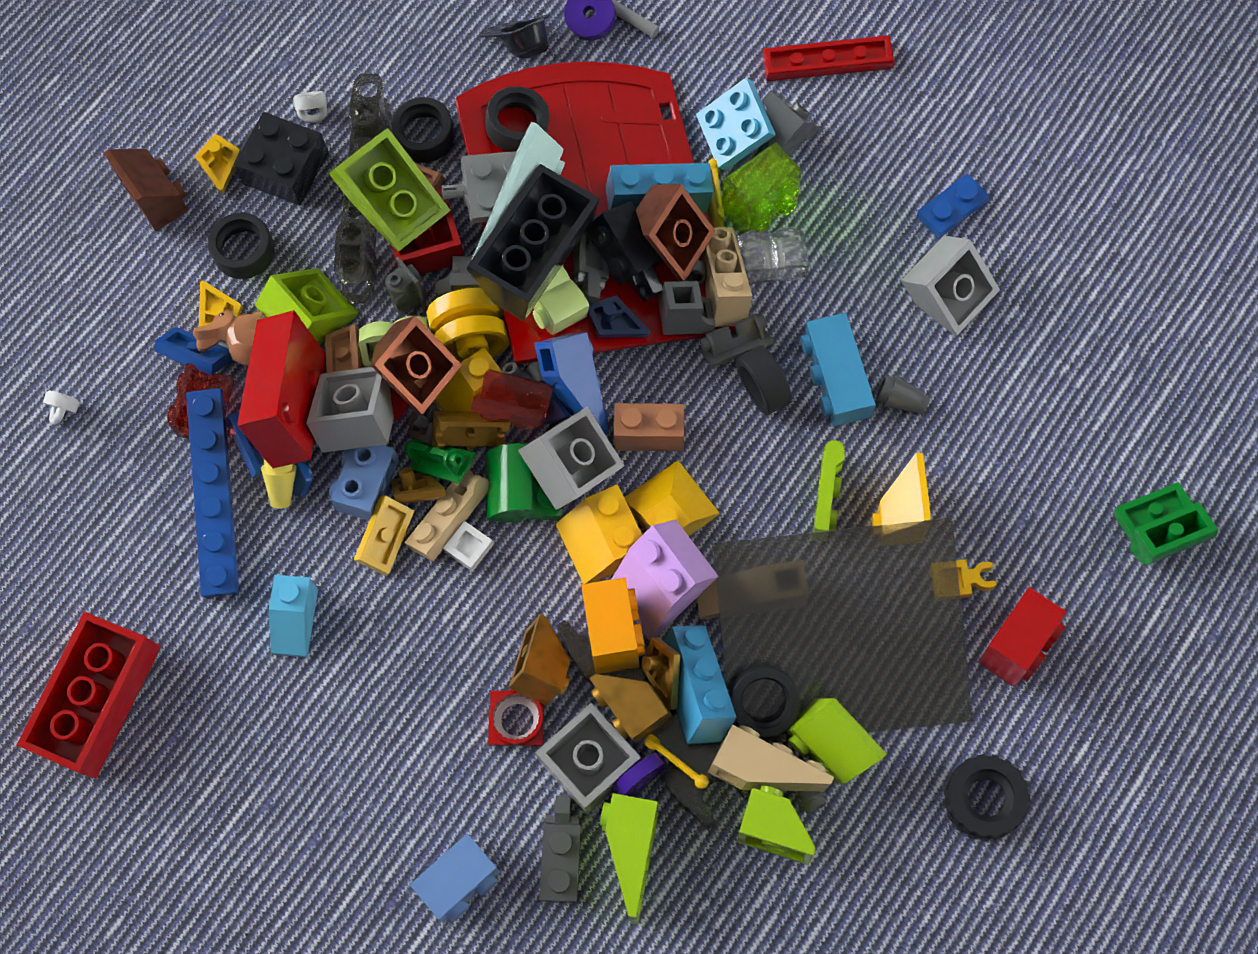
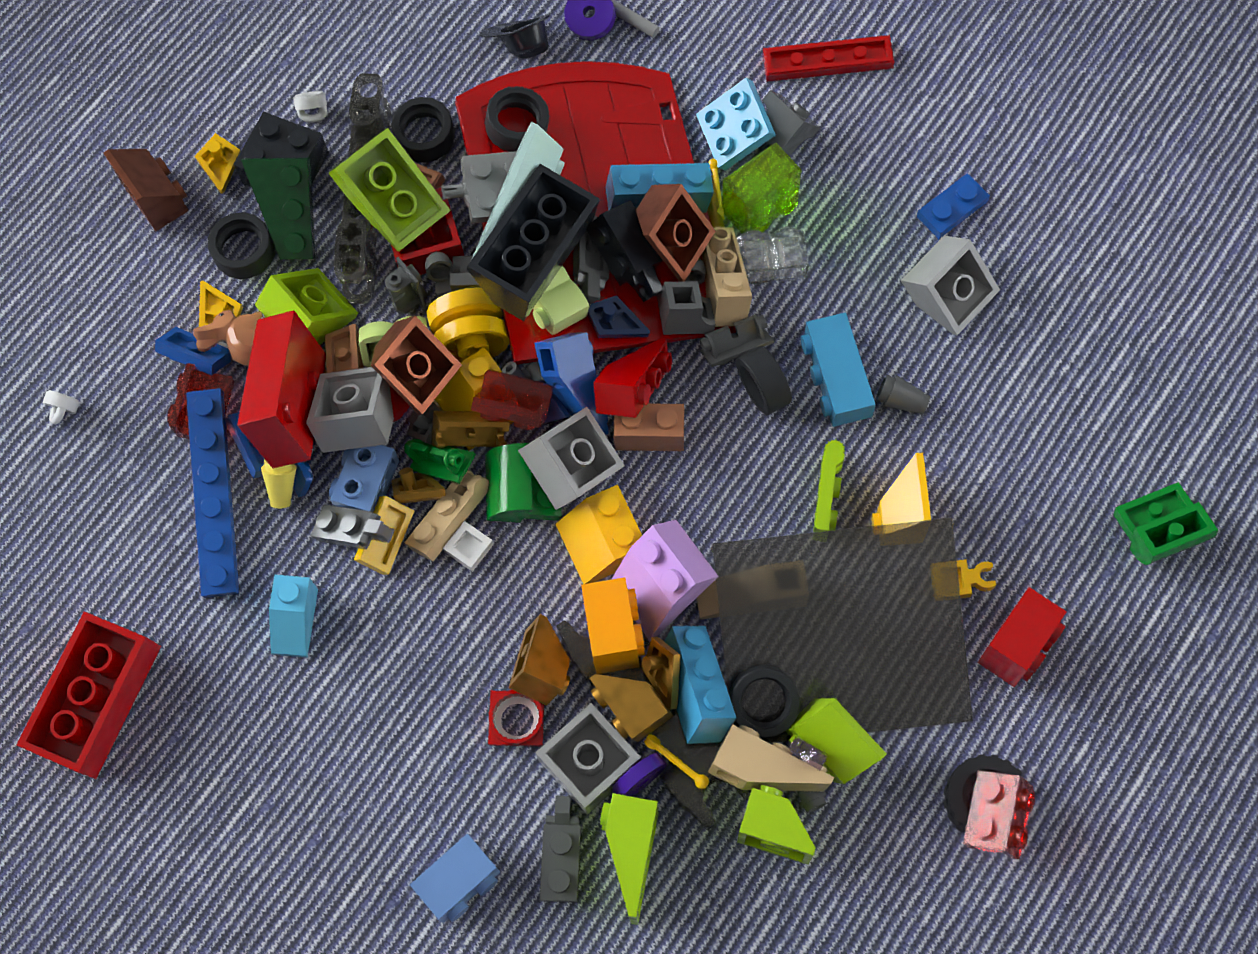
(286, 203): none -> dark green wing
(350, 527): none -> dark grey hinge
(438, 266): none -> dark grey hinge
(631, 380): none -> red slope
(671, 497): yellow slope -> none
(808, 753): none -> tile
(999, 813): none -> clear red bracket

